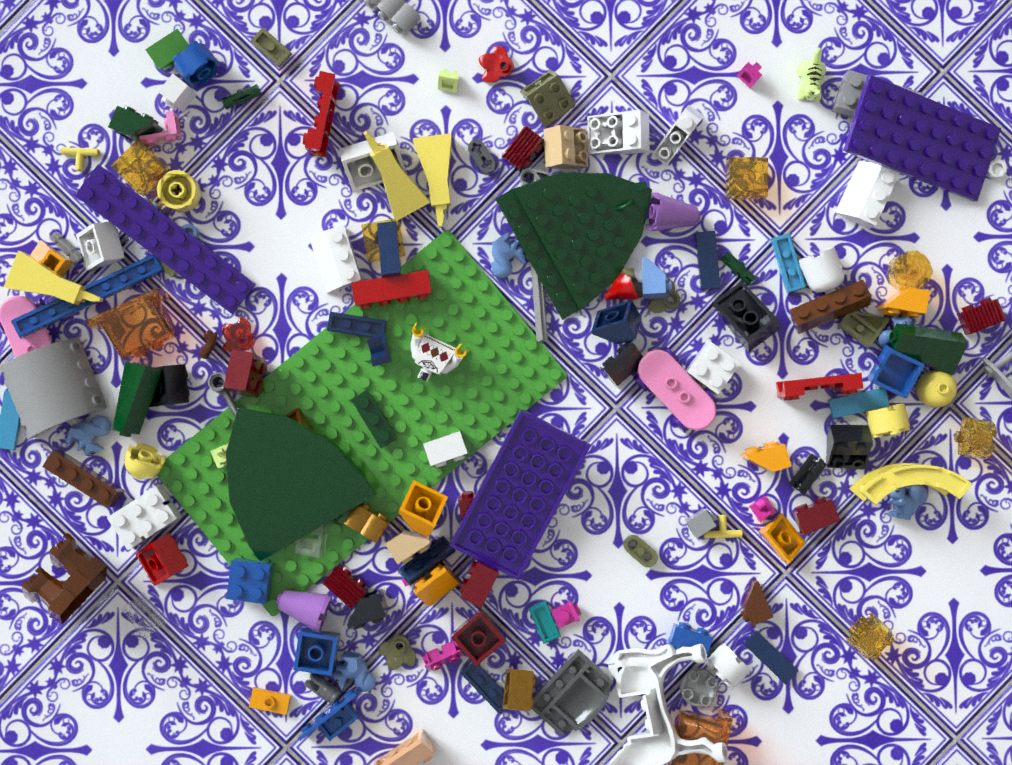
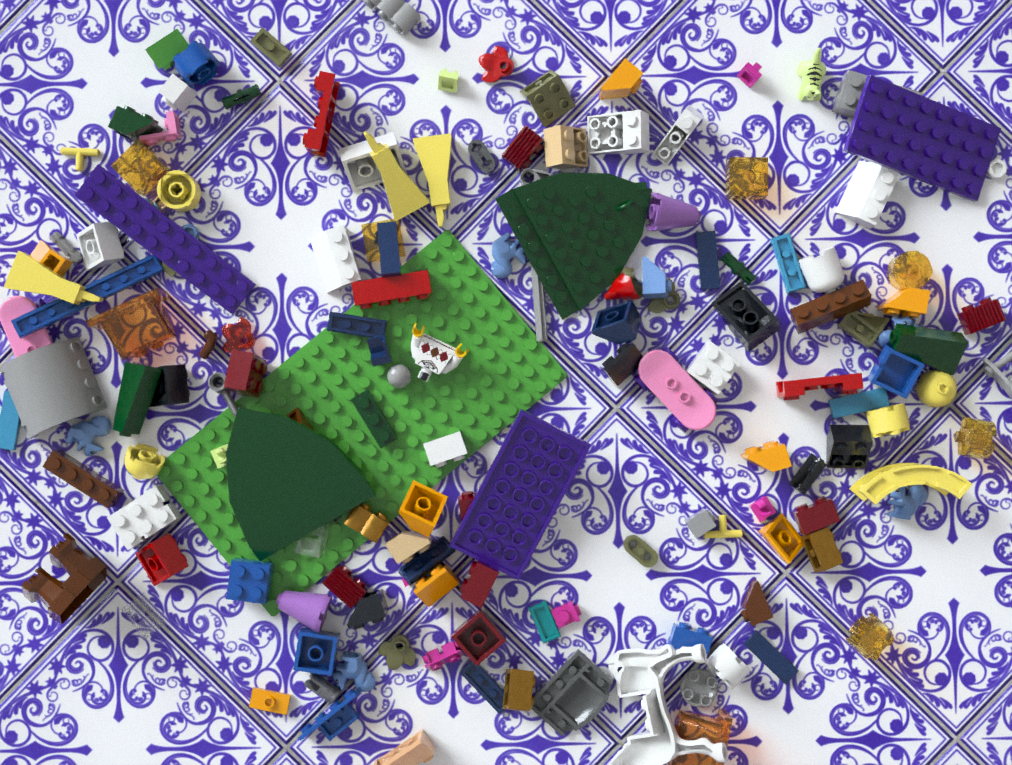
(399, 376): none -> light grey piece
(622, 82): none -> light orange slope
(821, 549): none -> pearl gold brick

